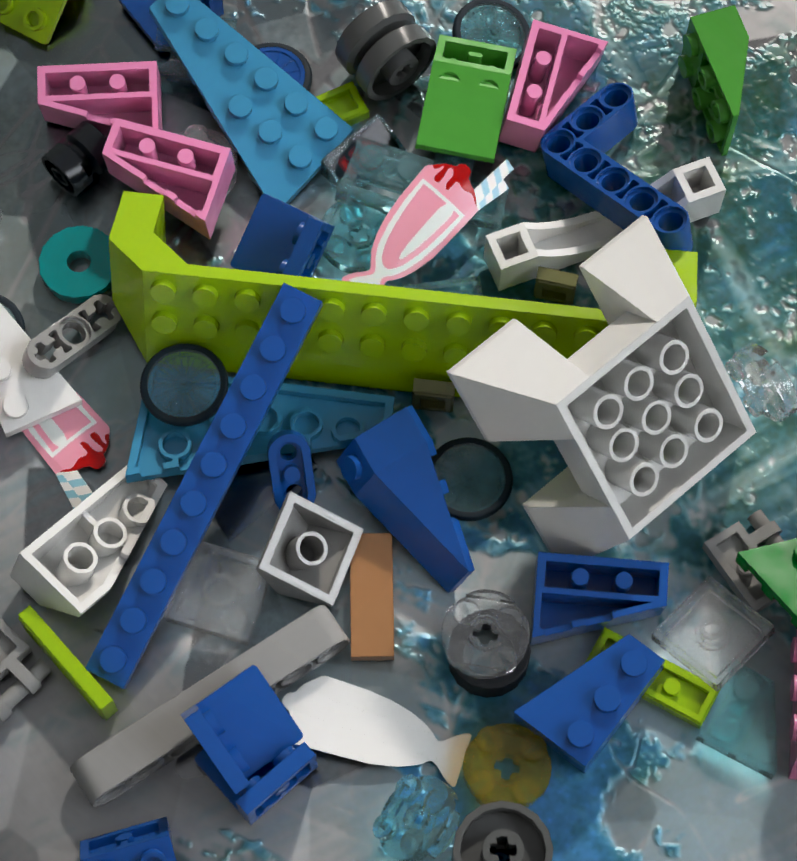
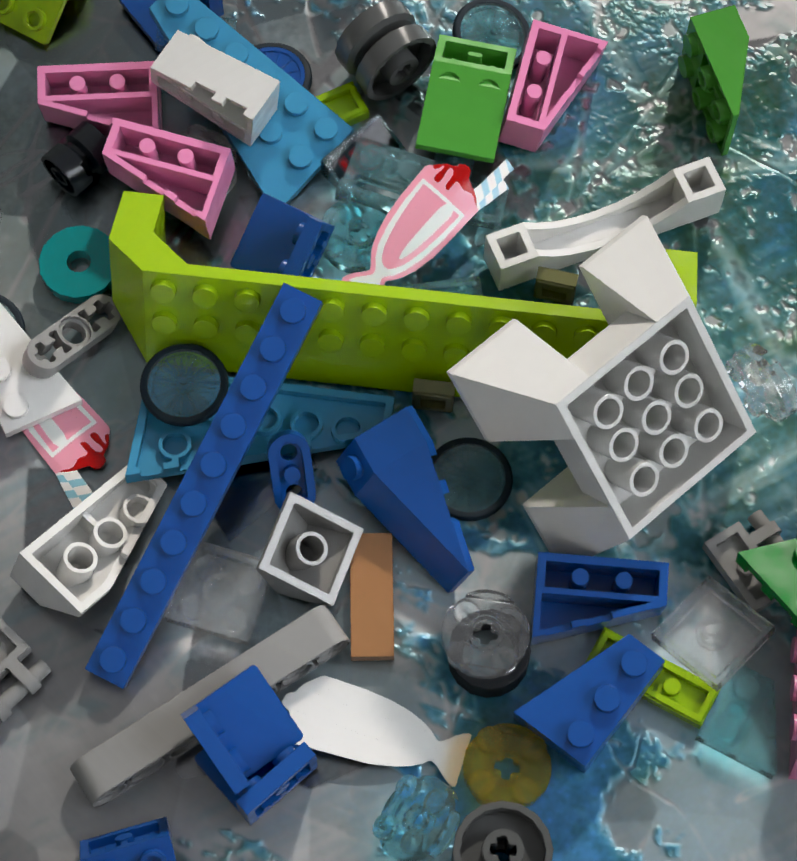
(67, 663): lime tile -> none
(217, 86): none -> white wedge
(578, 162): blue beam -> none

